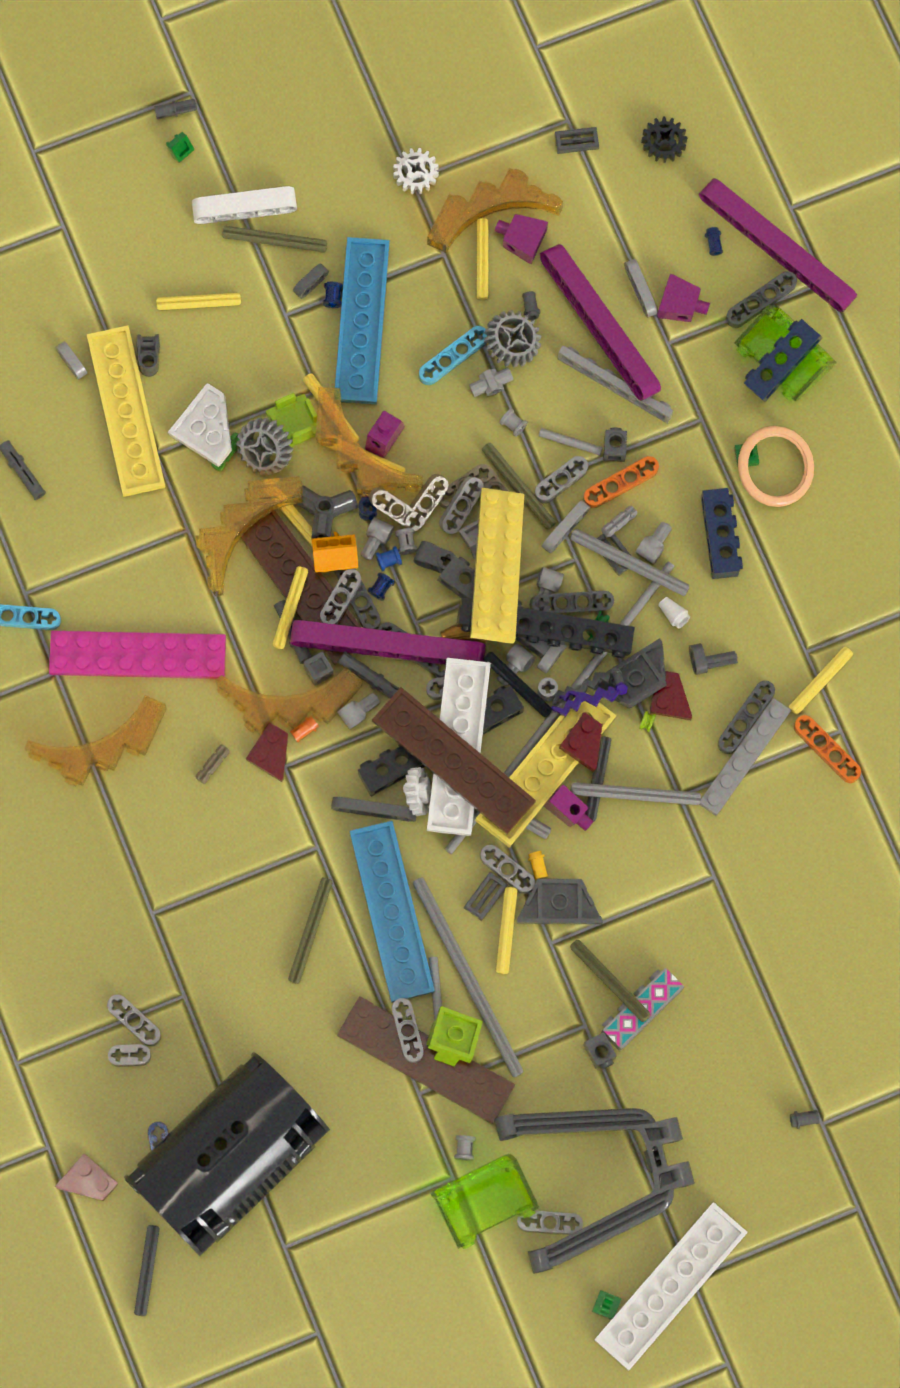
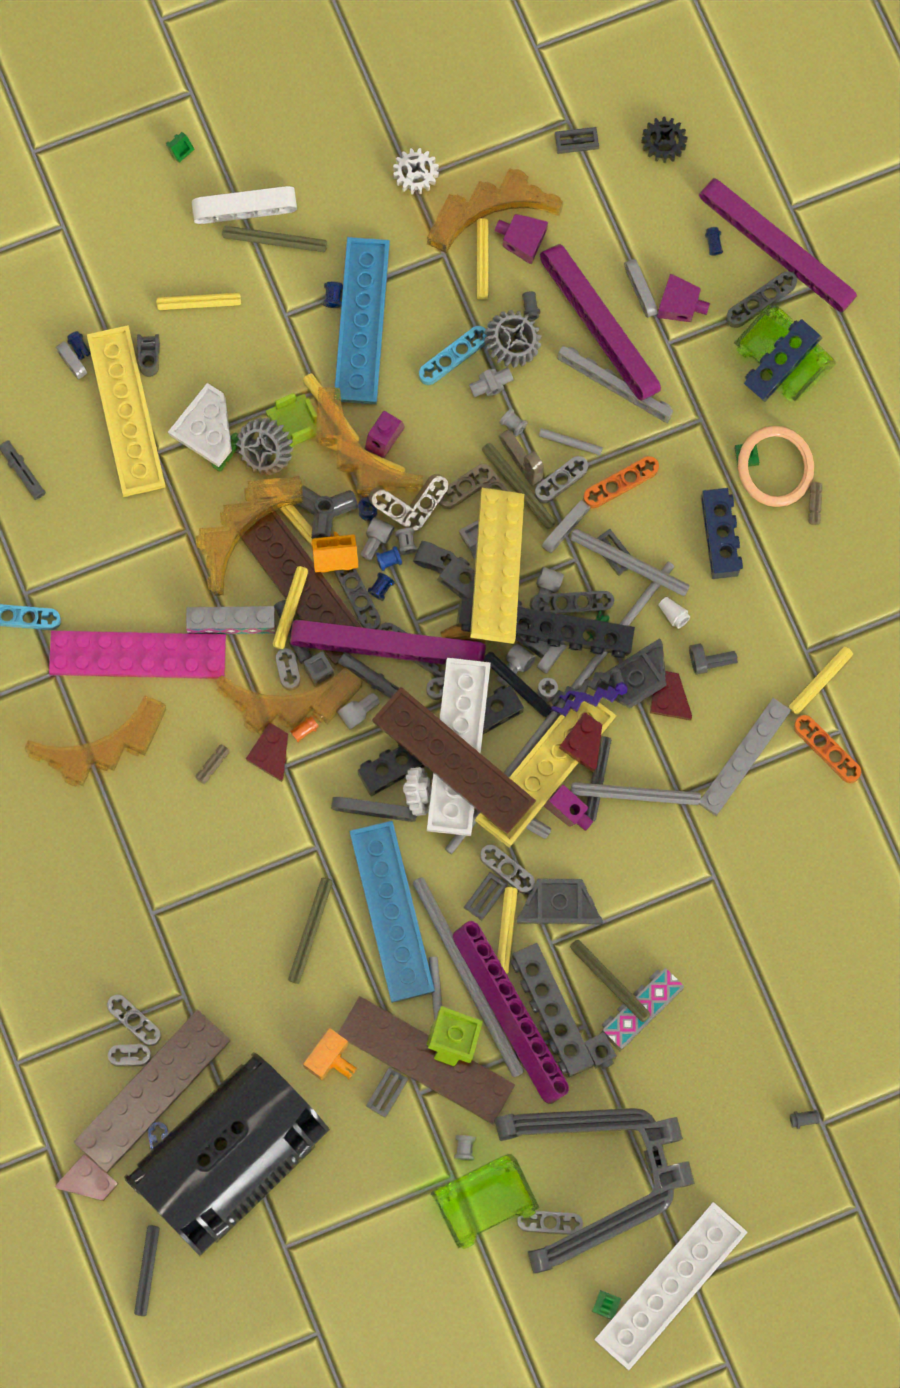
(78, 344): none -> clear blue pin
(152, 1091): none -> plate
(175, 108): dark grey axle -> none
(230, 620): none -> light grey brick
(292, 667): none -> light grey beam
(310, 281): dark grey beam -> none
(327, 609): light grey beam -> none
(328, 1056): none -> light orange brick
(390, 1071): none -> dark grey tile
(417, 1045): light grey beam -> none
(464, 487): light grey beam -> none
(510, 1012): none -> magenta beam
(529, 464): none -> dark tan beam
(533, 956): none -> dark grey brick
(538, 865): yellow pin -> none
(615, 453): dark grey brick -> none
(619, 521): light grey axle -> none
(647, 721): lime bush -> none
(652, 546): light grey axle -> none
(745, 716): dark grey beam -> none
(815, 503): none -> dark tan axle

